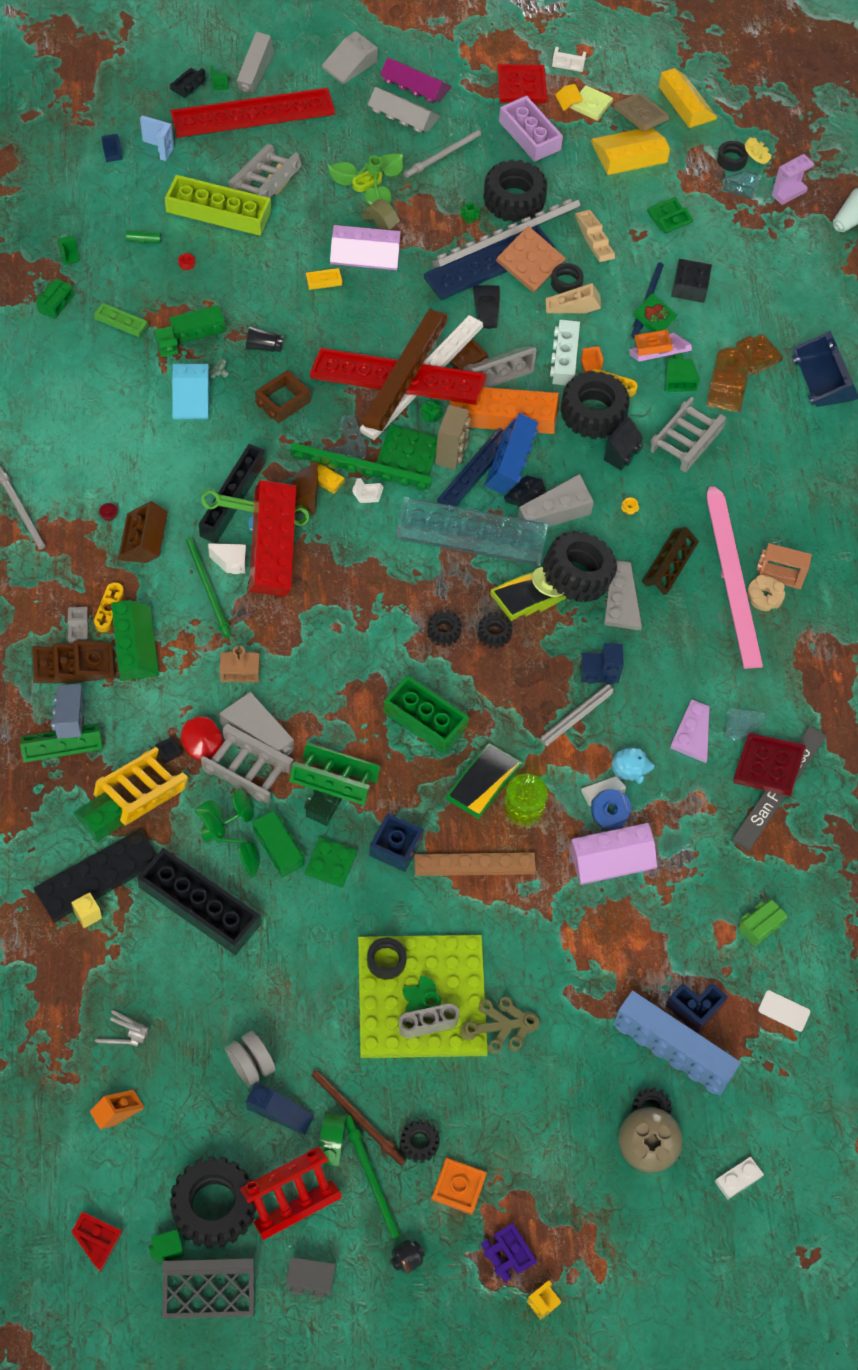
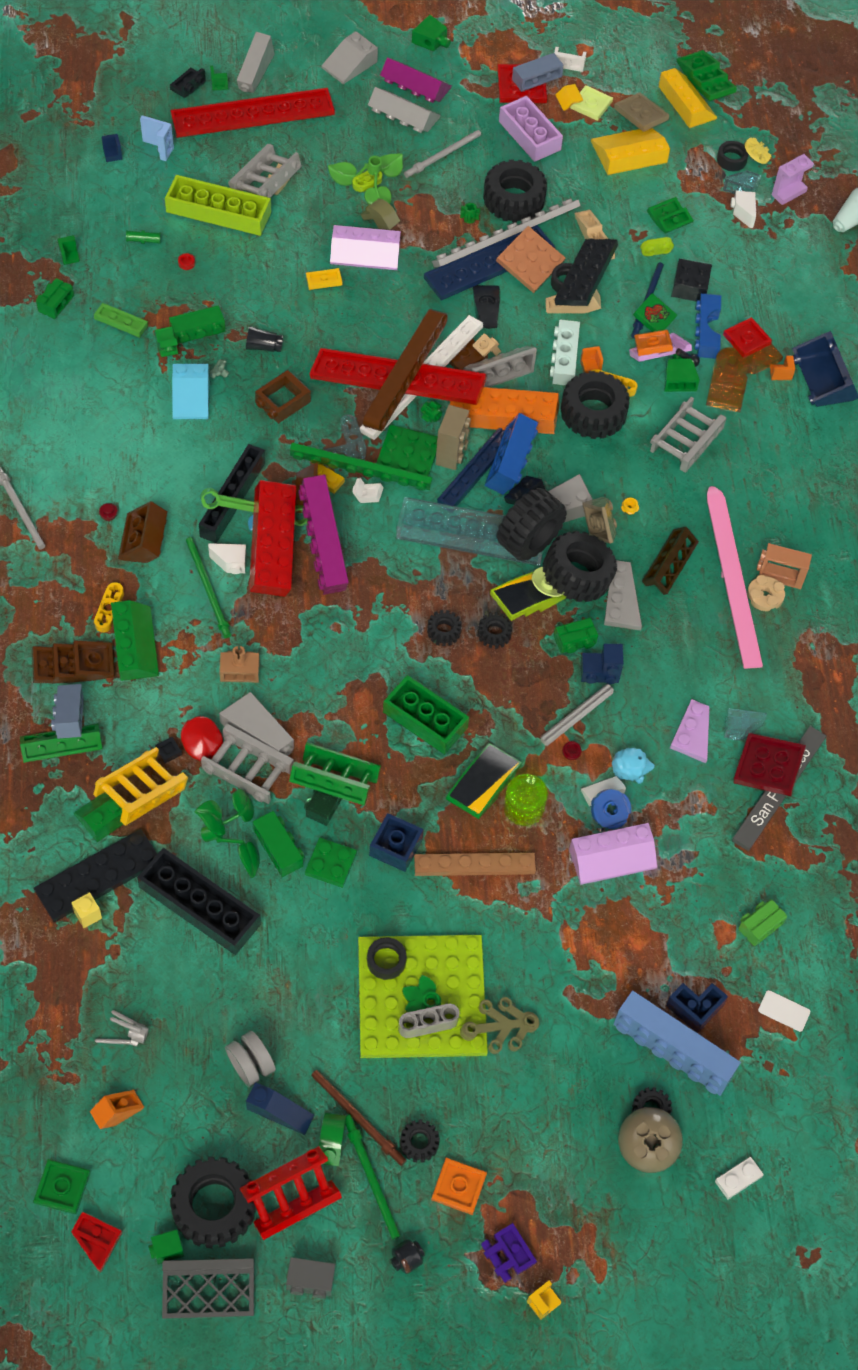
(61, 1186): none -> green tile
(77, 624): light grey slope -> none
(323, 534): none -> magenta brick
(430, 34): none -> green torso
(486, 344): none -> tan bracket
(531, 524): none -> black tyre
(537, 72): none -> sand blue brick
(571, 750): none -> dark red plate
(575, 636): none -> green brick
(586, 272): none -> black plate
(600, 519): none -> dark tan slope
(623, 444): black slope -> none
(657, 246): none -> lime plate
(685, 355): none -> black bar
(706, 75): none -> green slope
(708, 341): none -> blue arch
(744, 207): none -> white slope
(747, 337): none -> red plate
(783, 372): none -> orange panel

